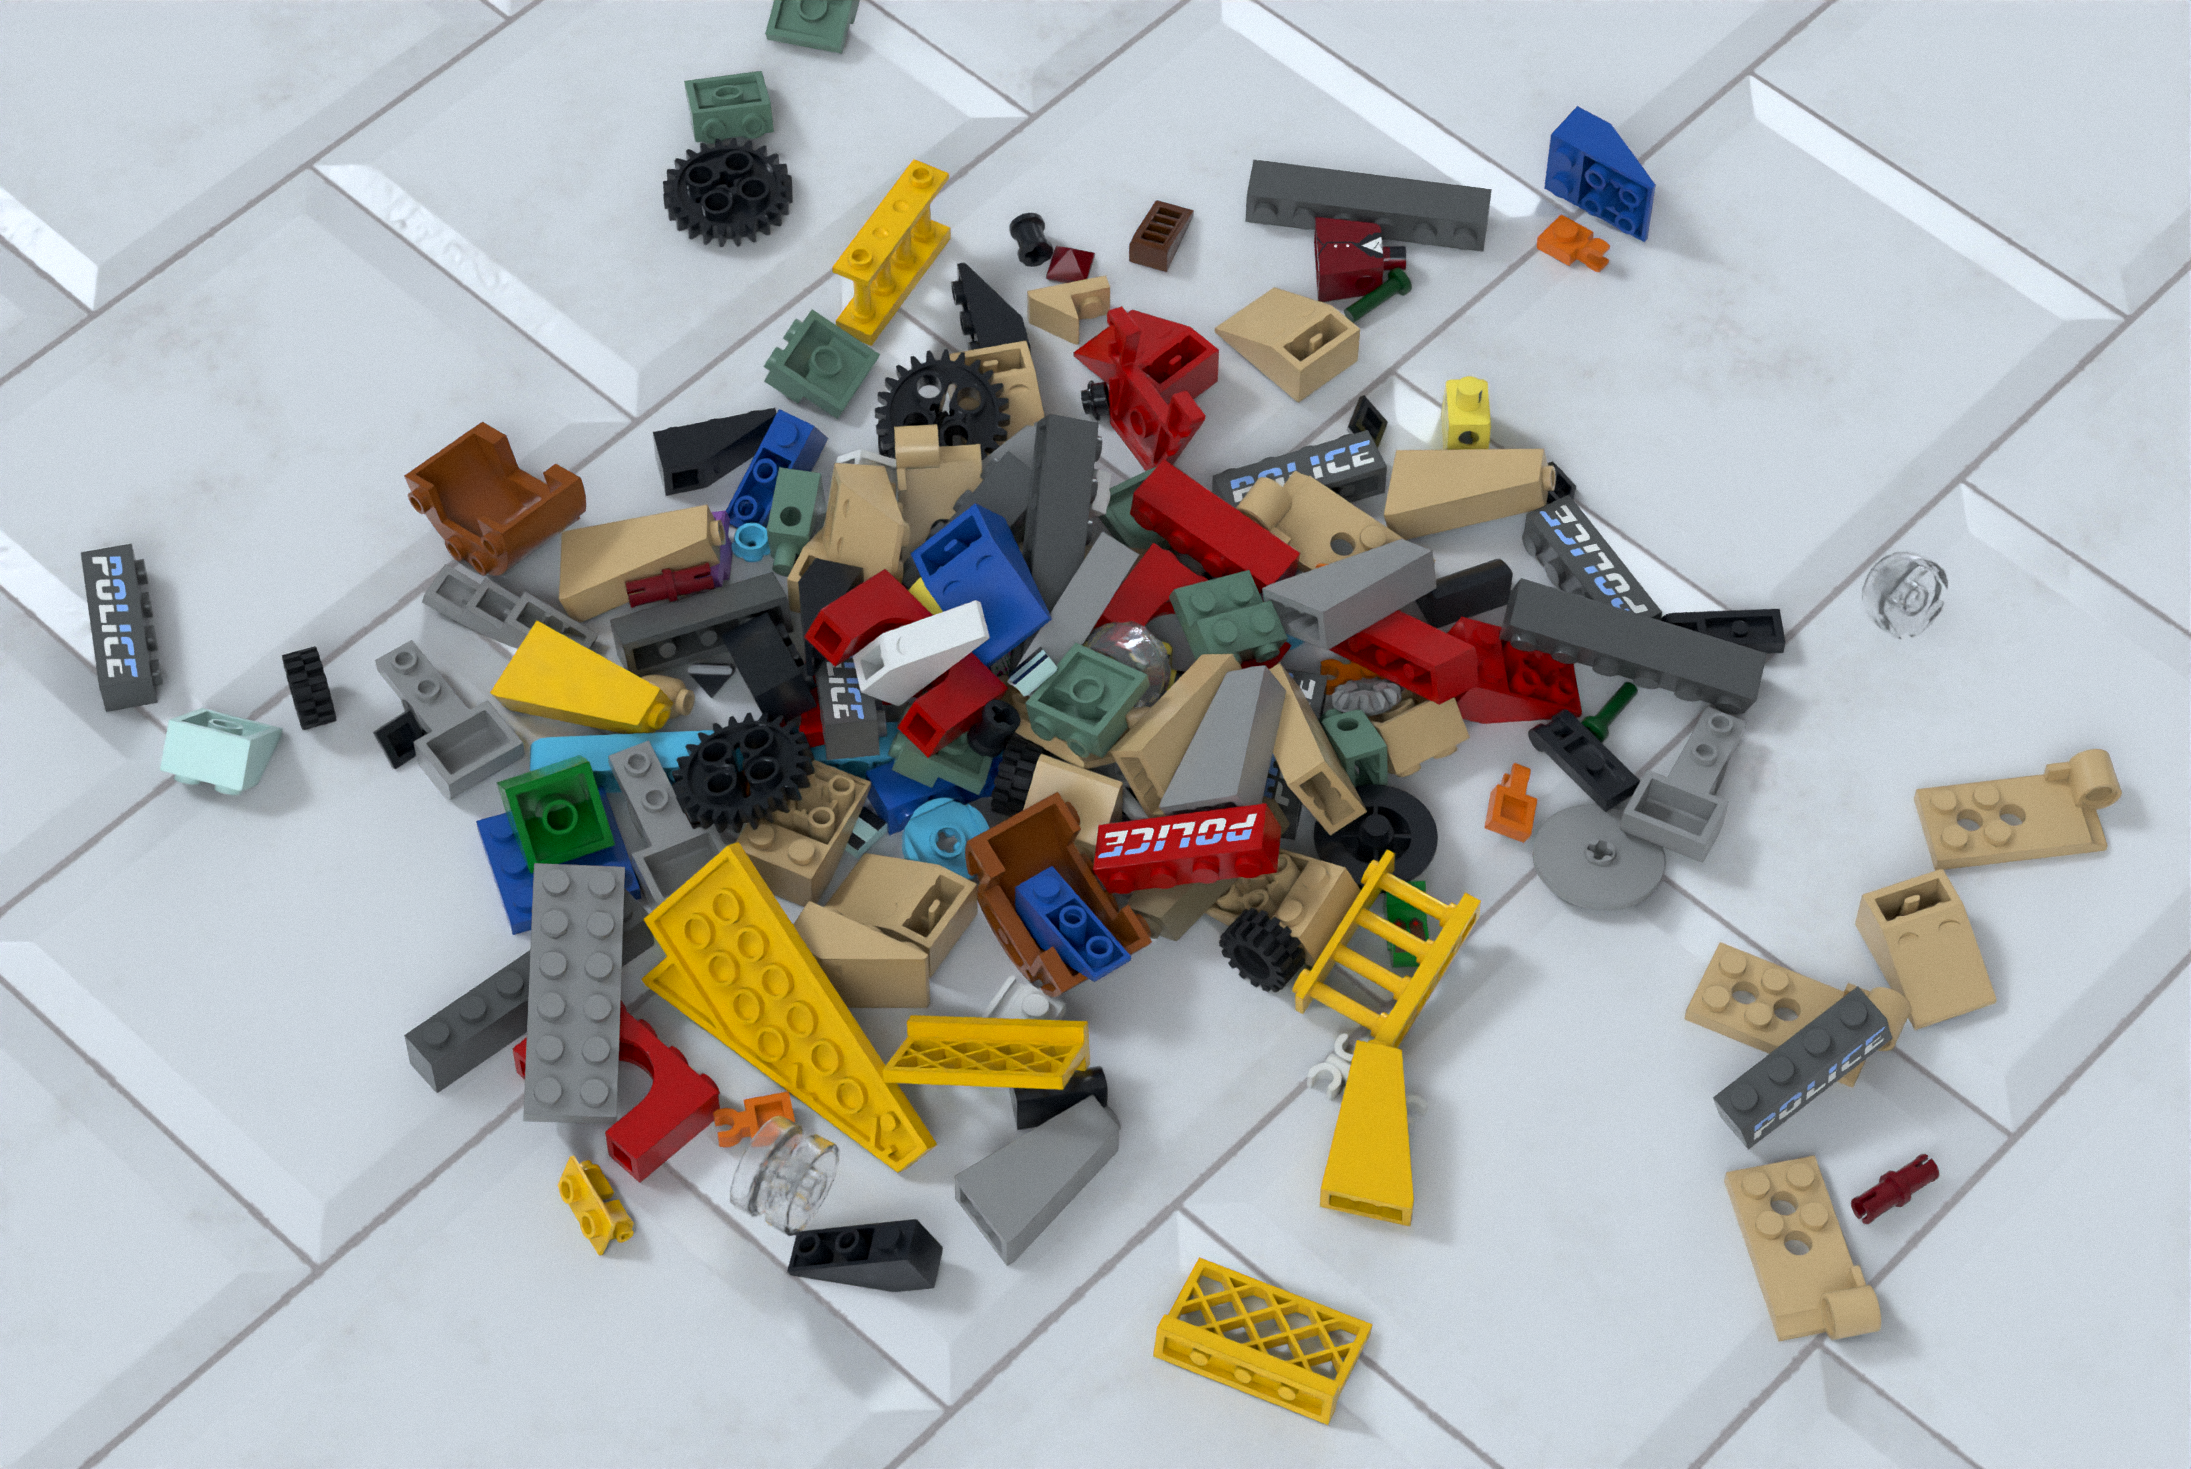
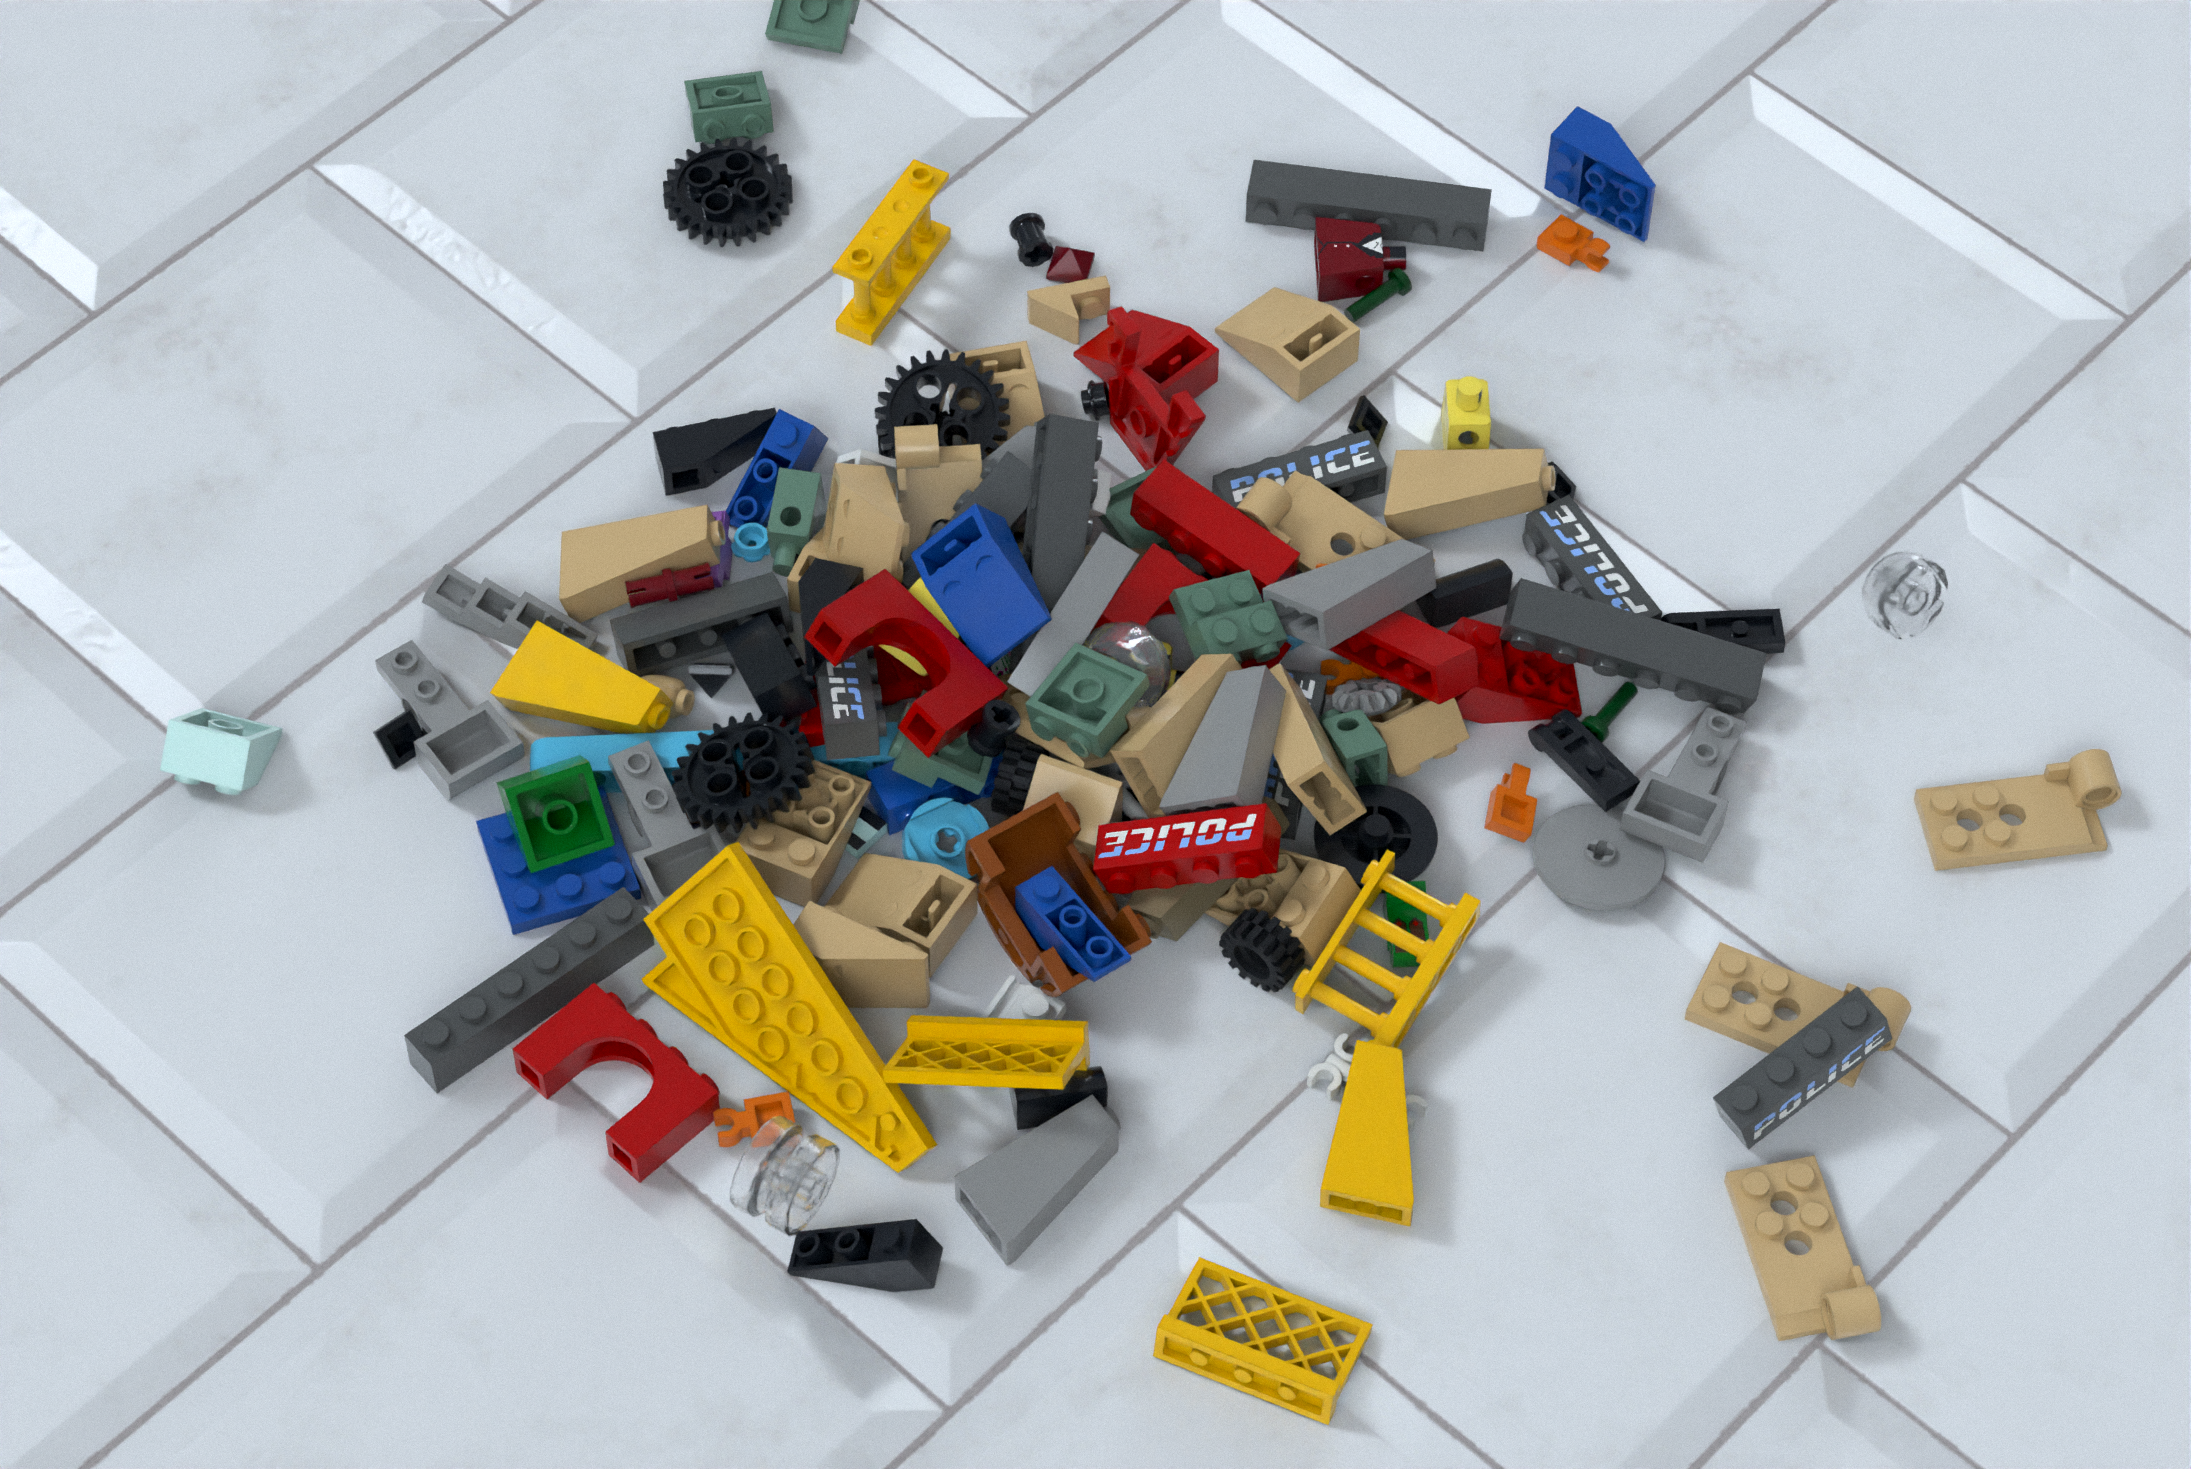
(119, 627): dark grey brick -> none
(309, 688): black tyre -> none
(489, 505): dark orange cylinder -> none
(574, 994): light grey plate -> none
(583, 1189): yellow hinge -> none
(820, 364): sand green plate -> none
(916, 654): white slope -> none
(985, 313): black slope -> none
(1033, 672): light aqua tile -> none
(1154, 254): reddish brown slope -> none
(1895, 1188): dark red pin -> none
(1926, 947): tan slope -> none

